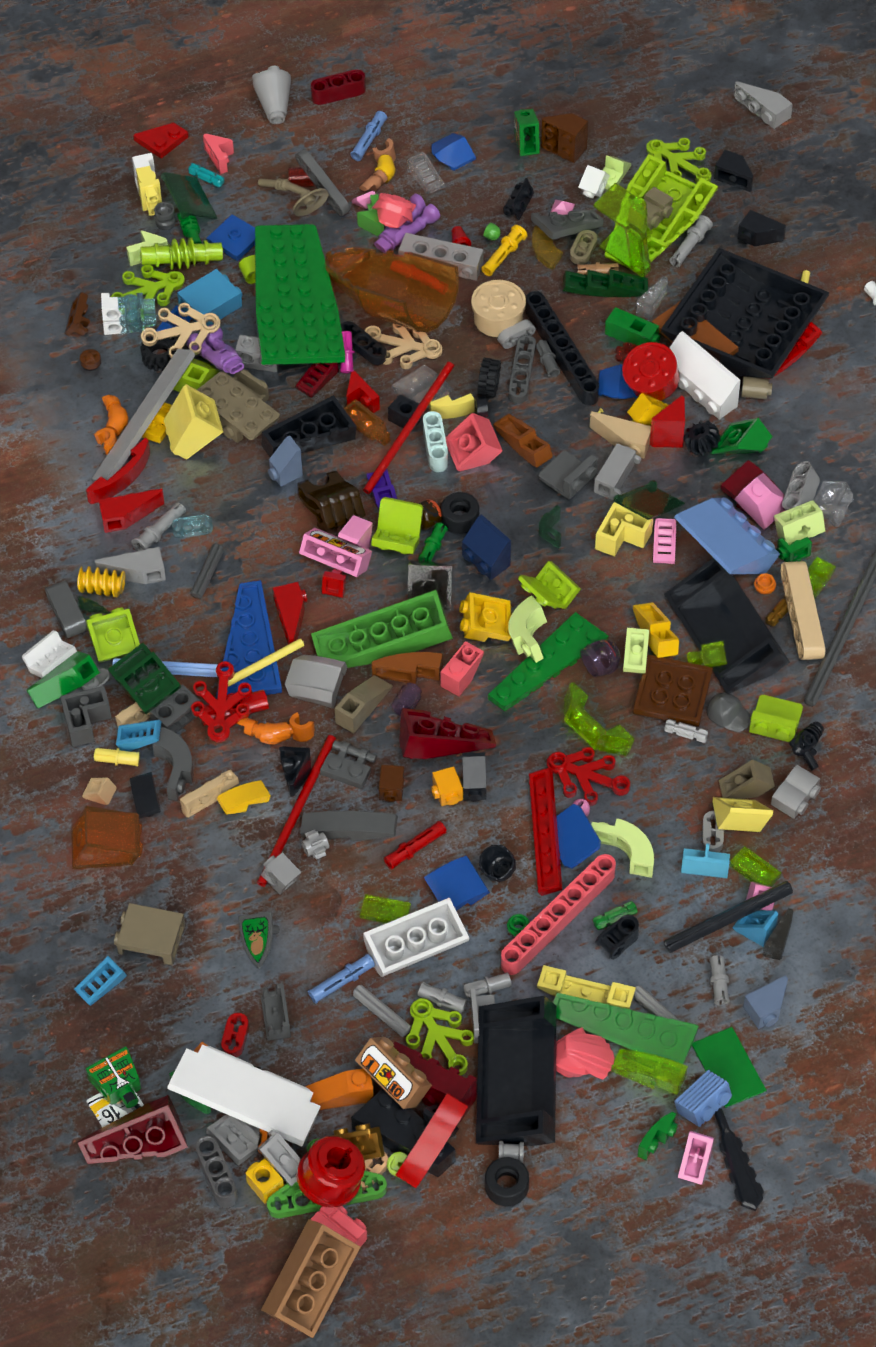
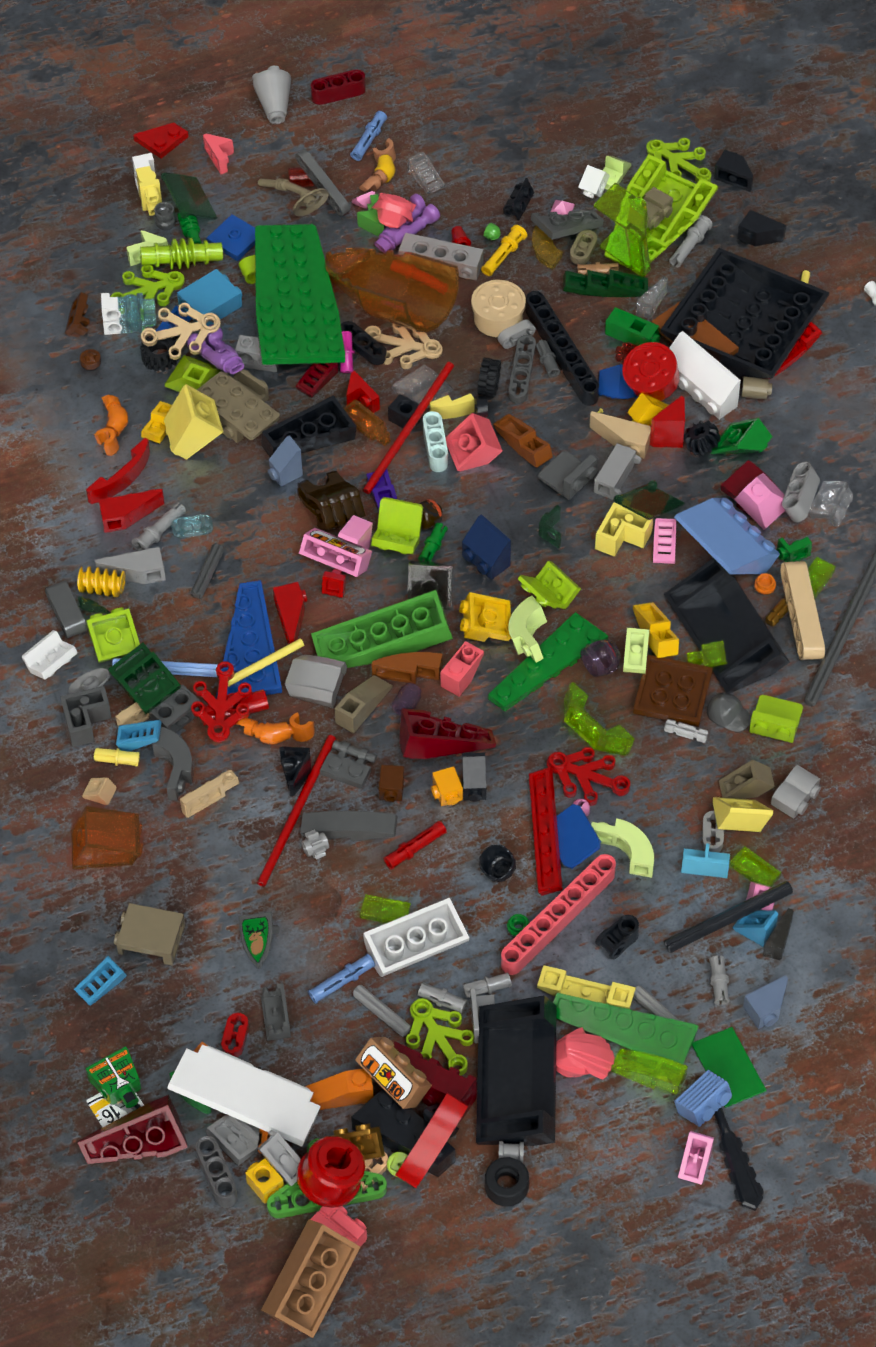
(63, 679): green slope -> none
(145, 414): light grey tile -> none
(145, 795): black slope -> none
(206, 175): teal axle -> none
(238, 798): yellow slope -> none
(280, 872): light grey brick -> none
(453, 151): blue slope -> none
(458, 882): blue slope -> none
(459, 502): black tyre -> none
(526, 124): green torso -> none
(565, 135): reddish brown slope -> none
(610, 917): green axle -> none
(658, 1133): green slope -> none
(766, 104): light grey slope -> none
(800, 522): yellowish green brick -> none
(805, 742): black piece -> none

